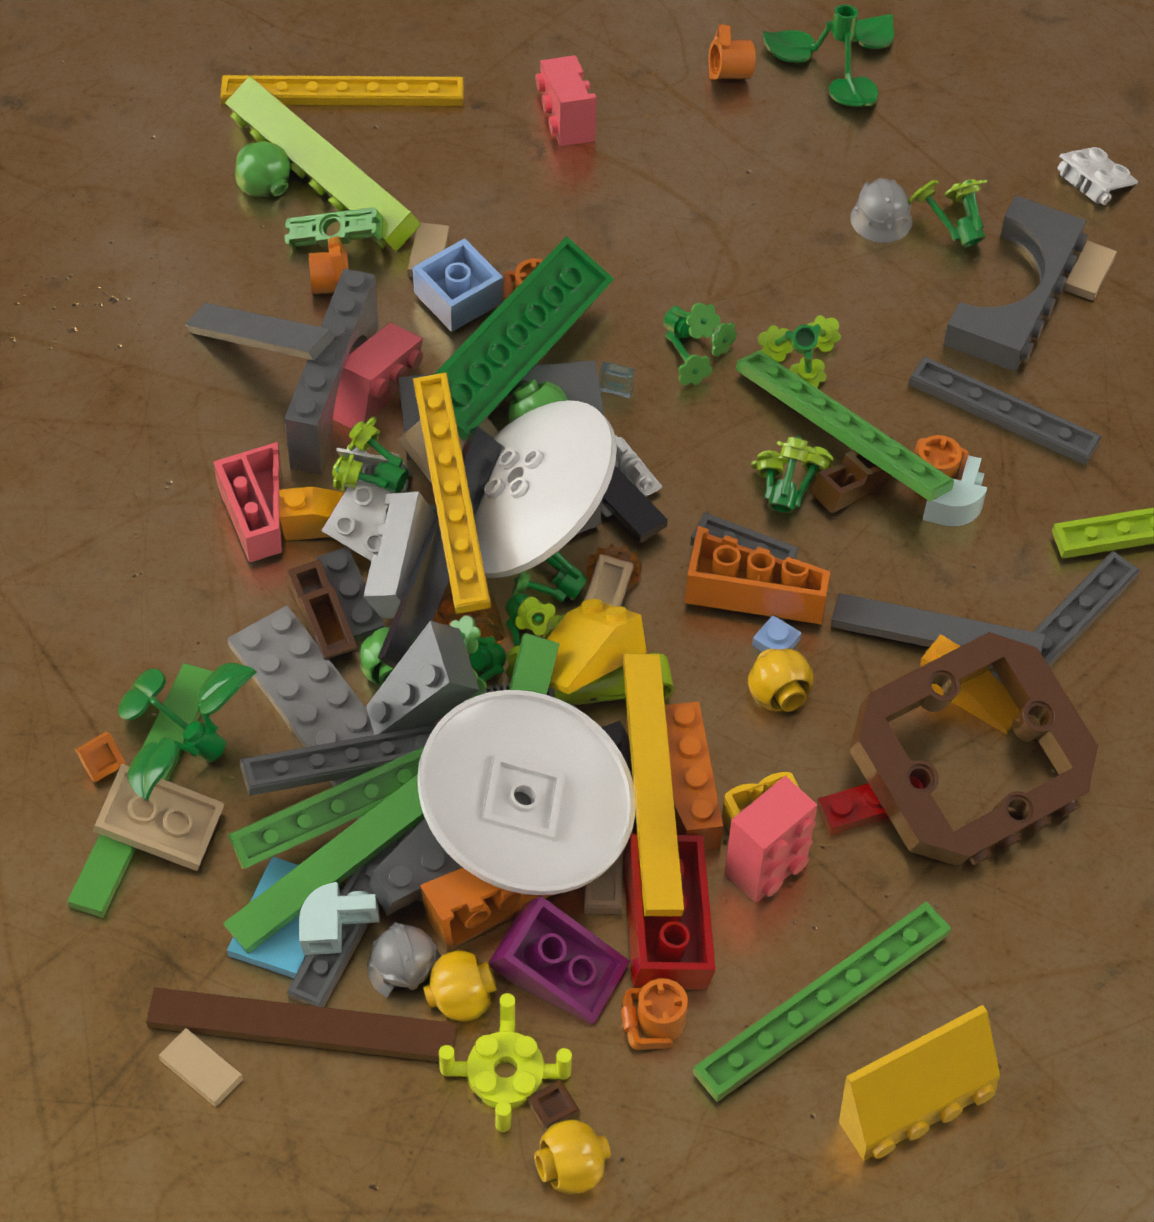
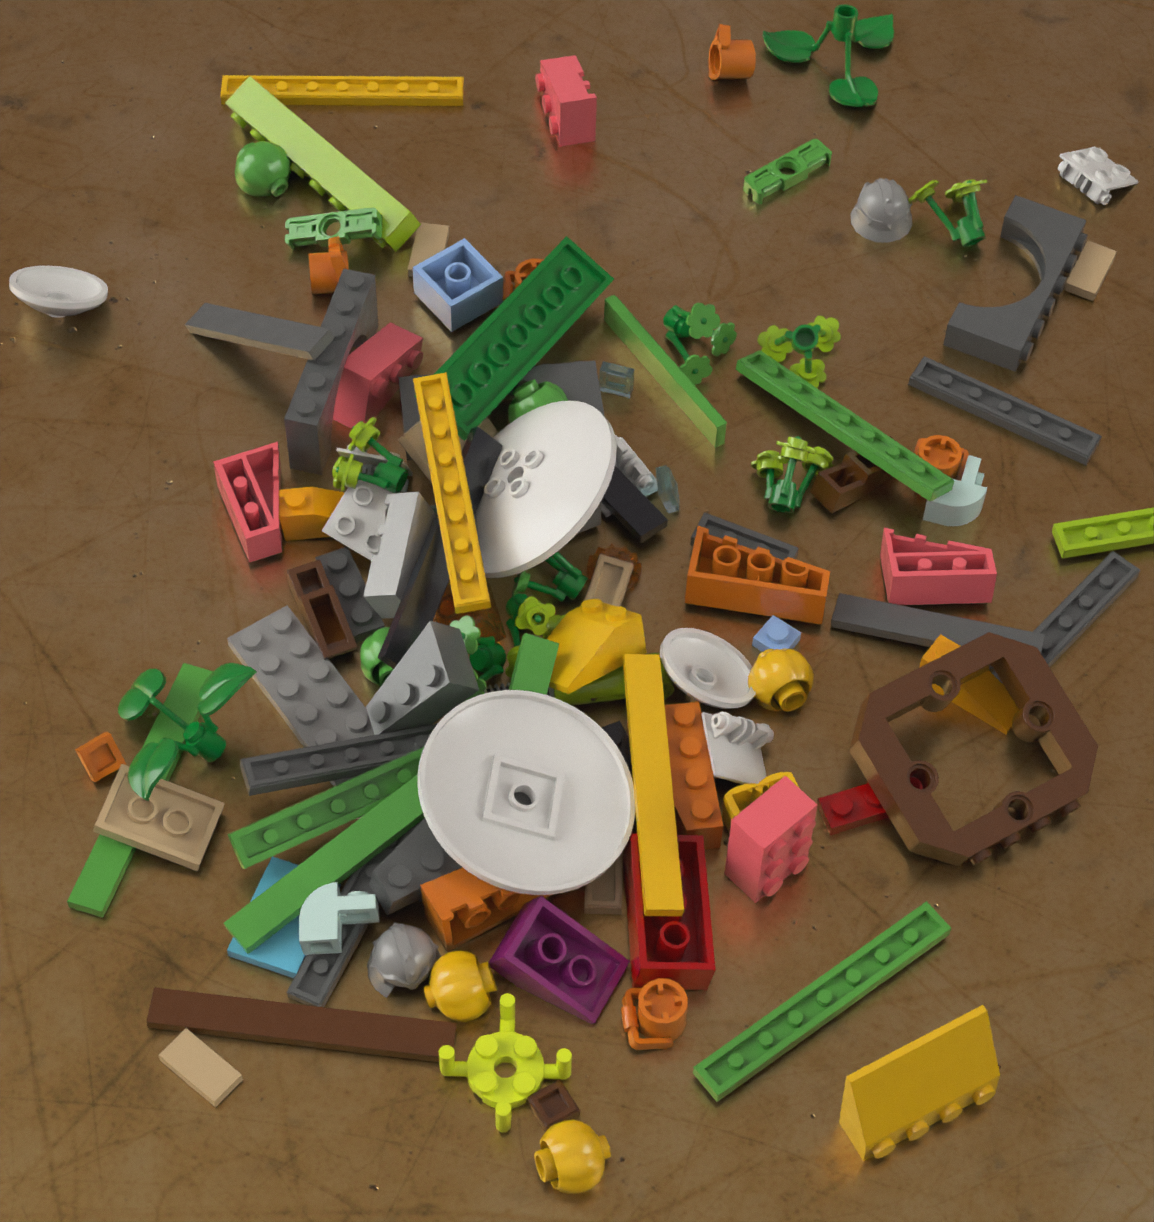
(58, 290): none -> white dish
(665, 371): none -> bright green tile
(667, 489): none -> clear light blue tile
(707, 668): none -> white dish
(736, 747): none -> white hinge
(802, 160): none -> bright green piece
(935, 572): none -> coral wedge

